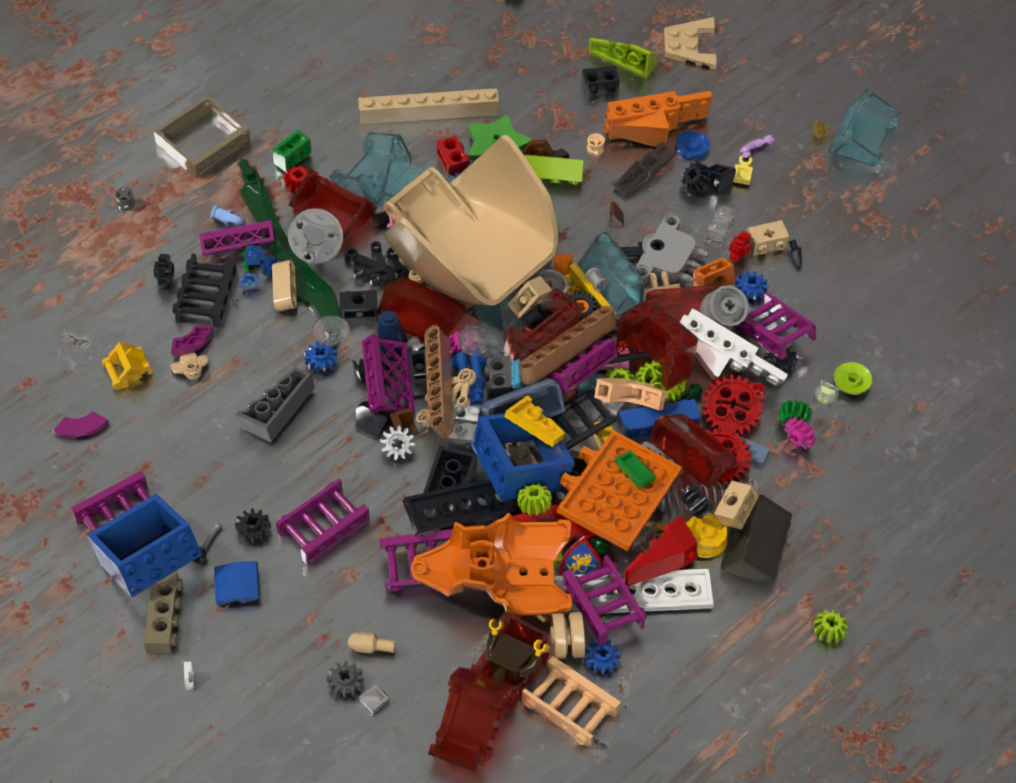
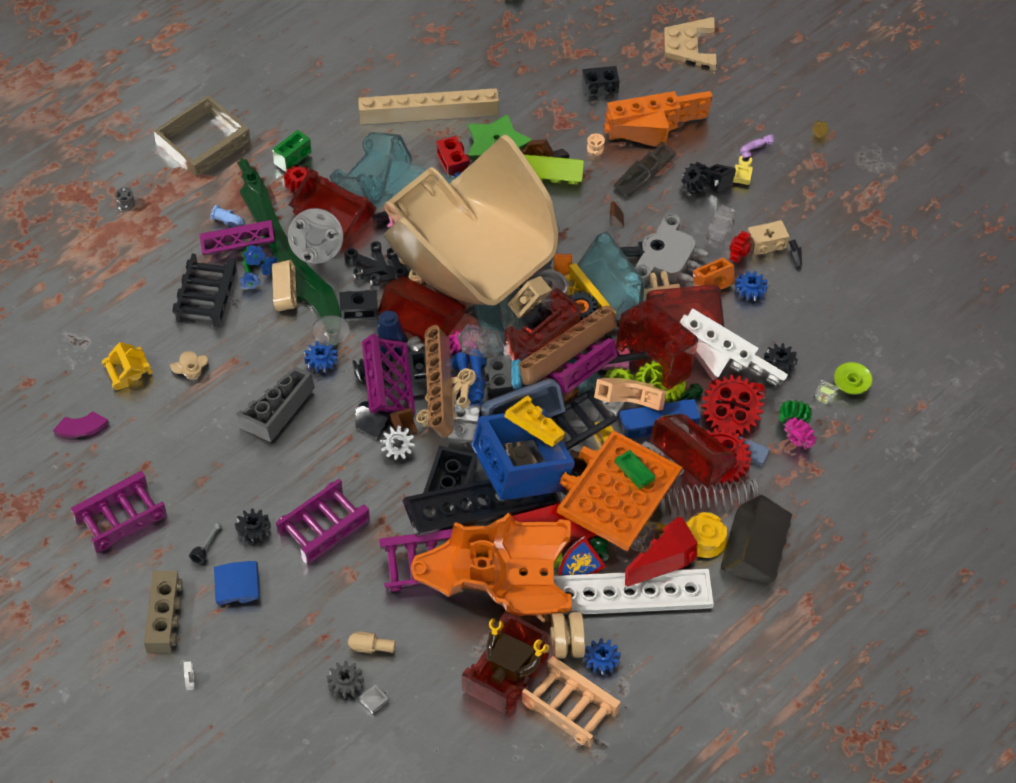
(135, 529): blue window -> none
(164, 270): black gear -> none
(193, 341): magenta tile -> none
(470, 719): clear red windscreen -> none
(534, 499): lime gear -> none
(592, 614): magenta fence -> none
(599, 282): light grey bush -> none
(631, 57): lime wedge -> none
(688, 148): blue tile -> none
(696, 501): black gear -> none
(725, 306): light grey wheel -> none
(736, 505): tan brick -> none
(769, 338): magenta fence -> none
(836, 631): lime gear -> none
(864, 129): clear light blue windscreen -> none

